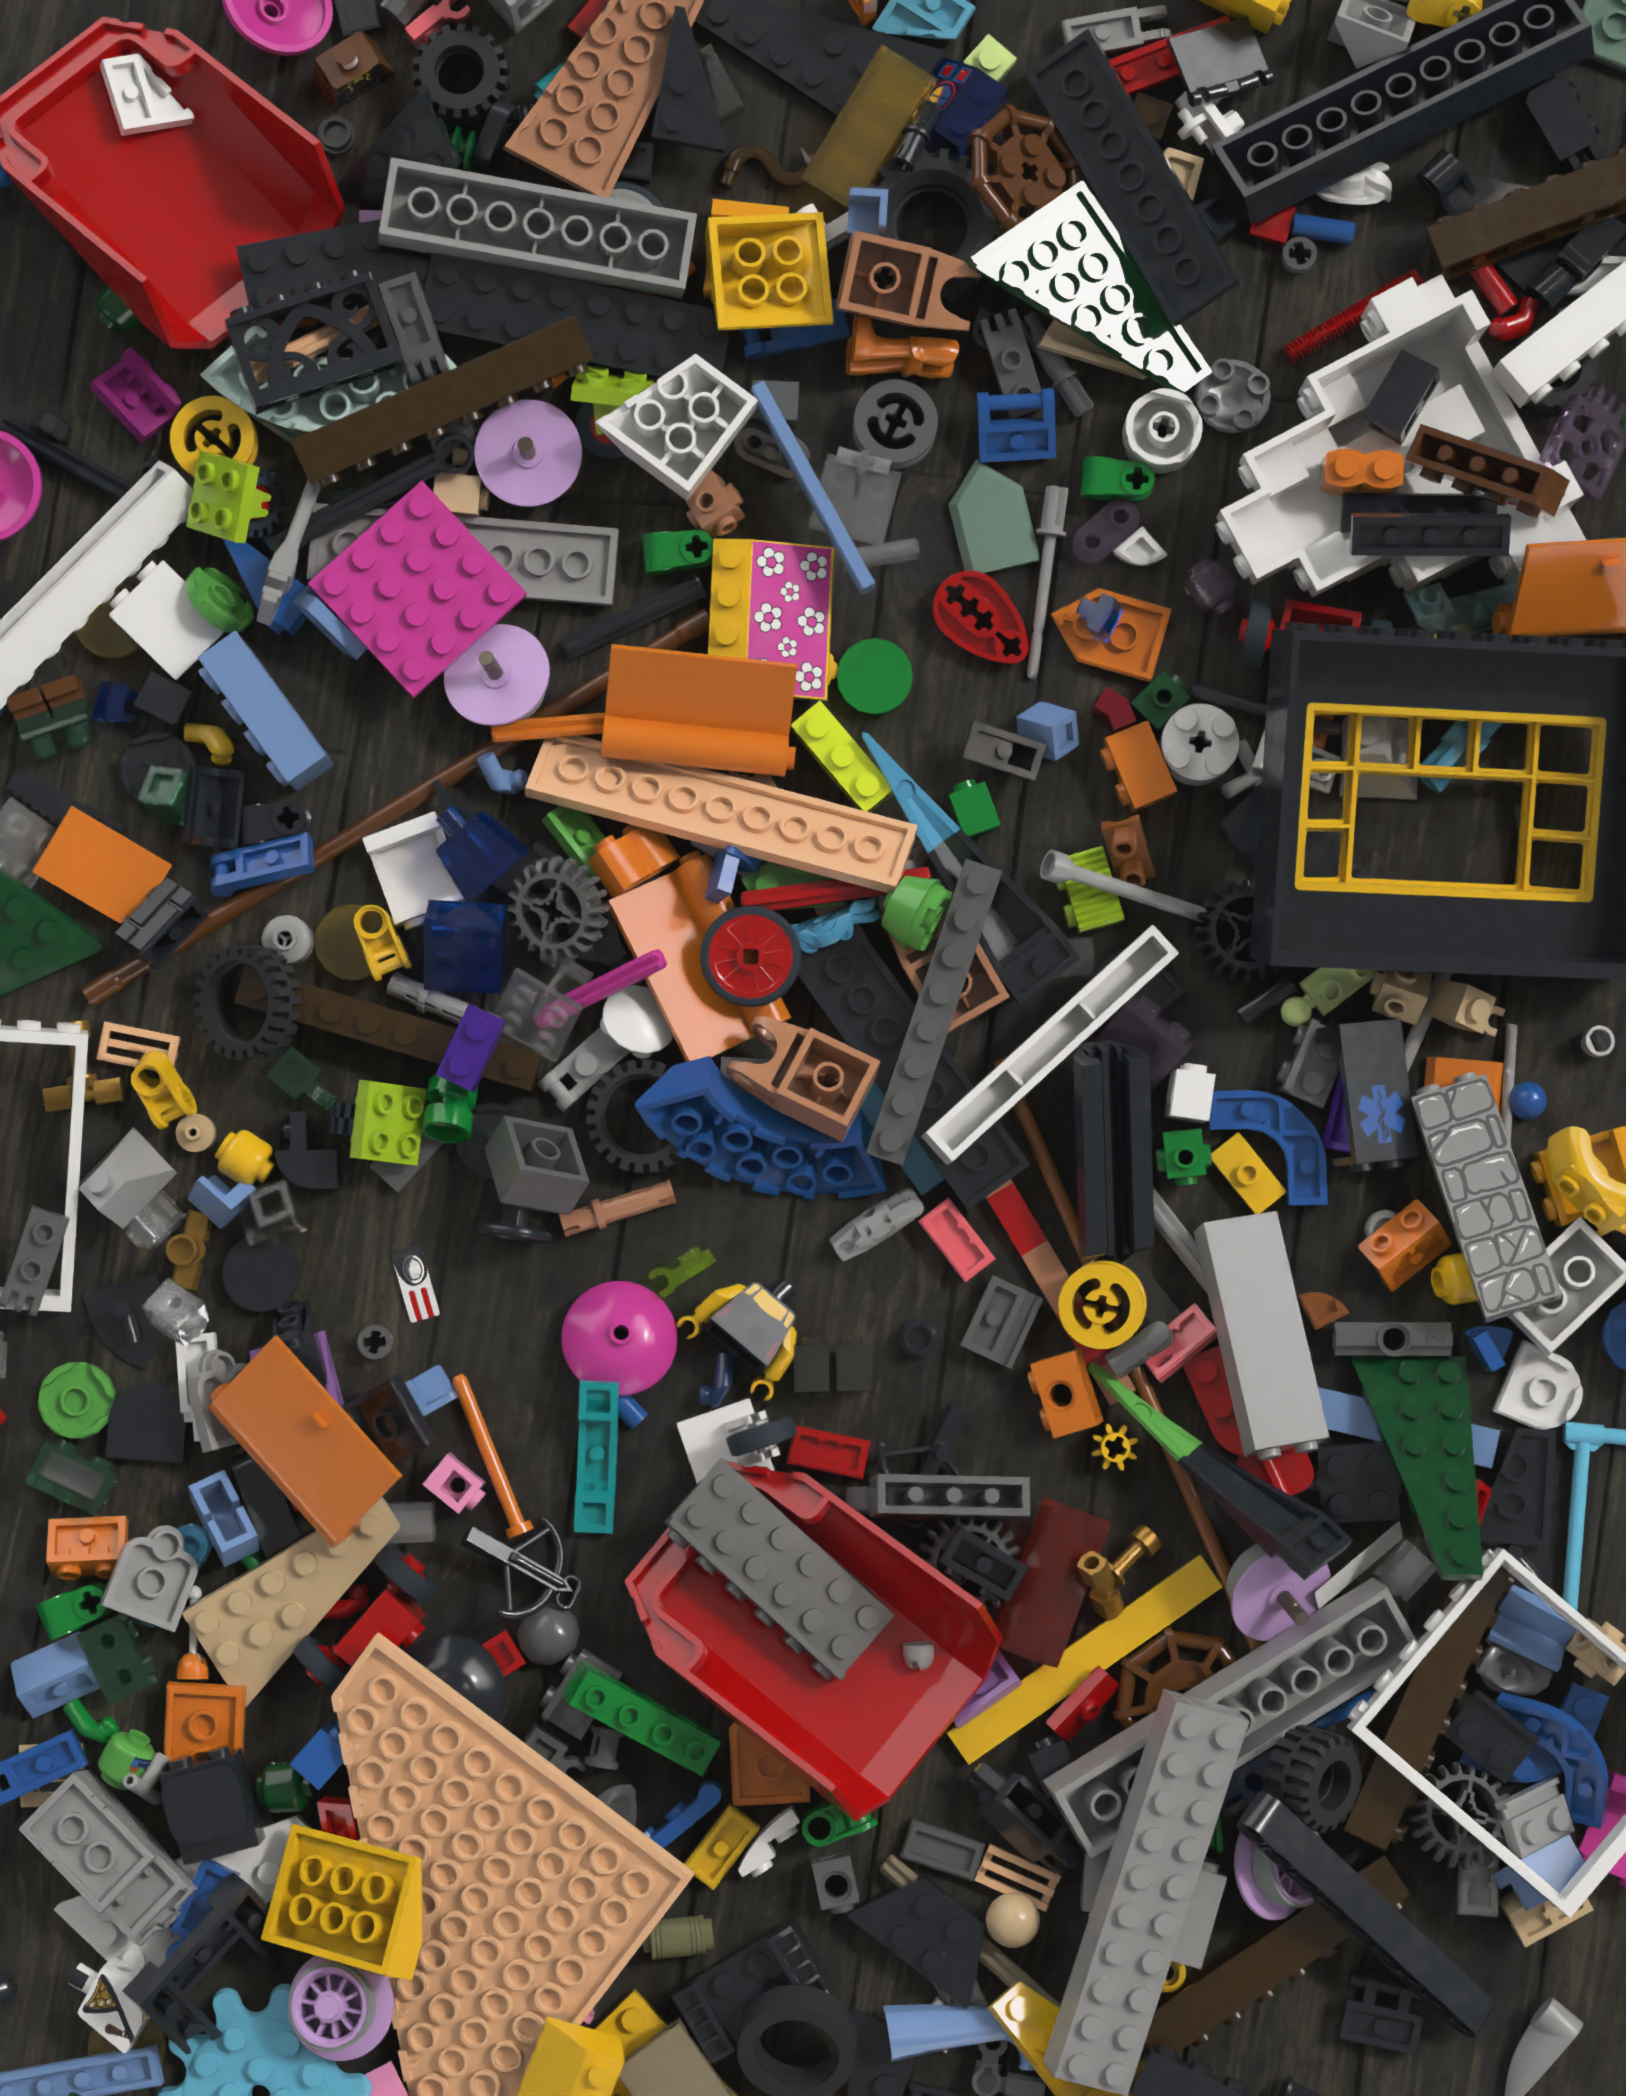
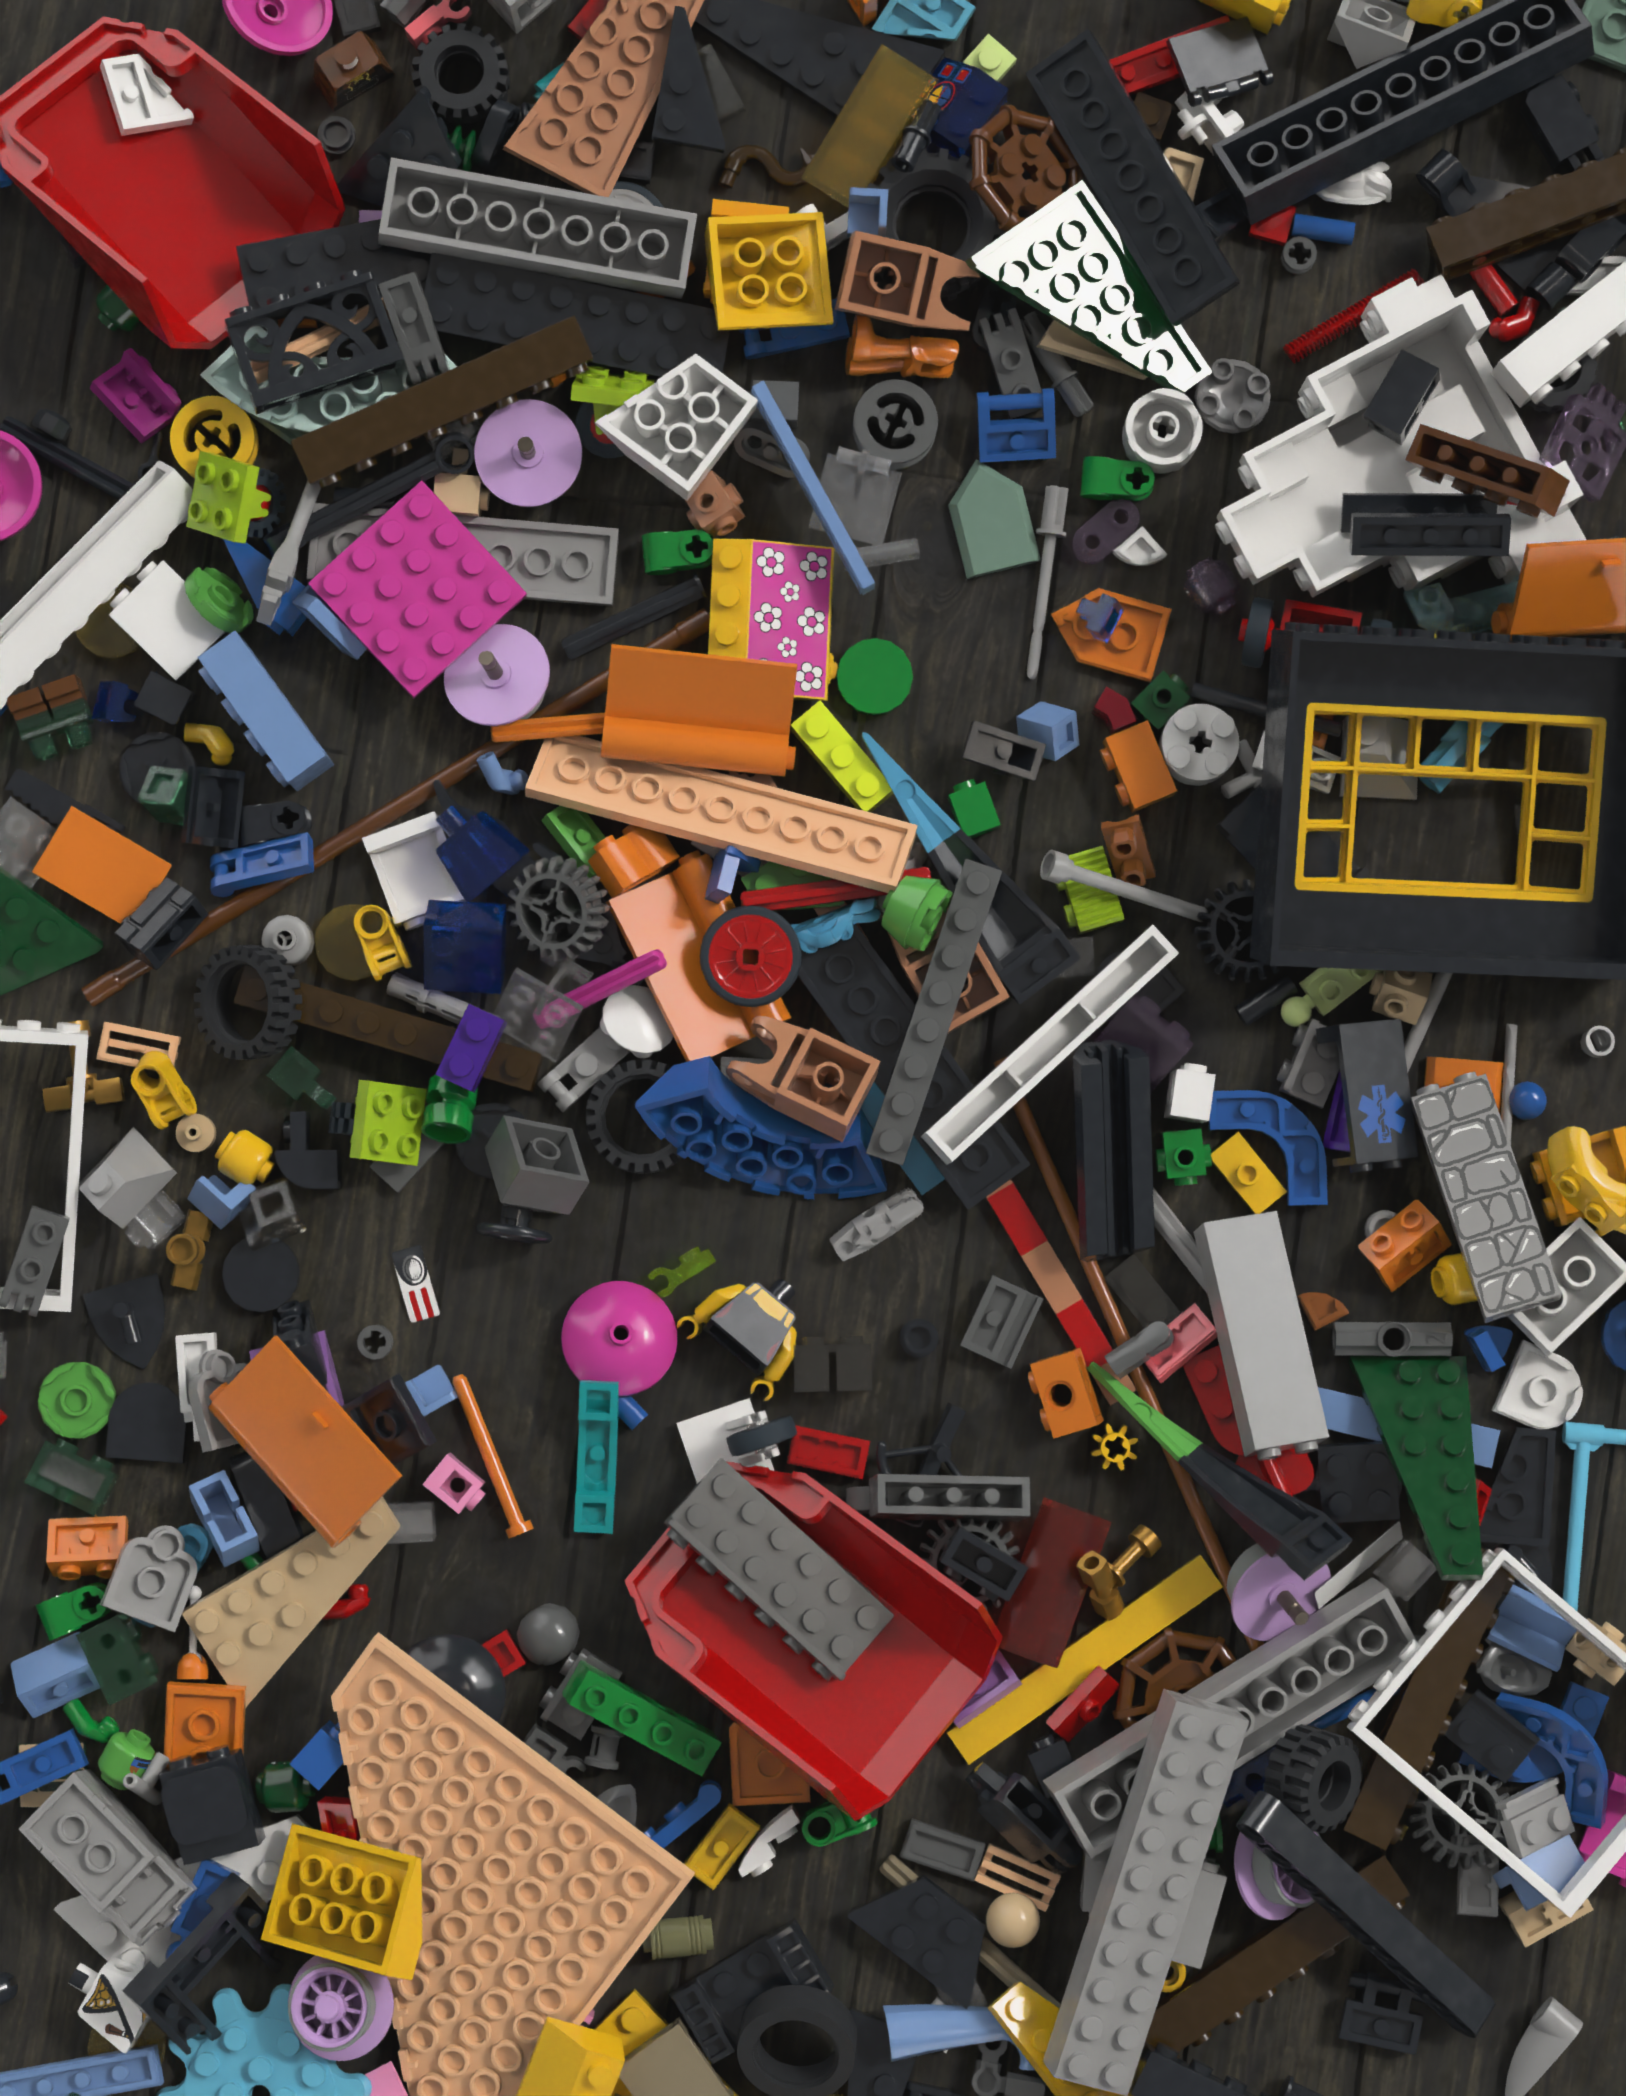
(176, 1313): clear brick -> none
(389, 1615): brick -> none
(511, 1560): black piece -> none
(617, 1208): nougat pin -> none
(722, 1383): dark blue arm -> none
(829, 1865): dark grey brick -> none
(918, 1654): light grey hinge -> none
(956, 1240): coral plate -> none
(962, 629): red piece -> none
(1097, 1335): yellow wheel -> none
(1119, 28): light grey hinge -> none
(1353, 471): orange brick -> none
(1464, 1007): tan brick -> none

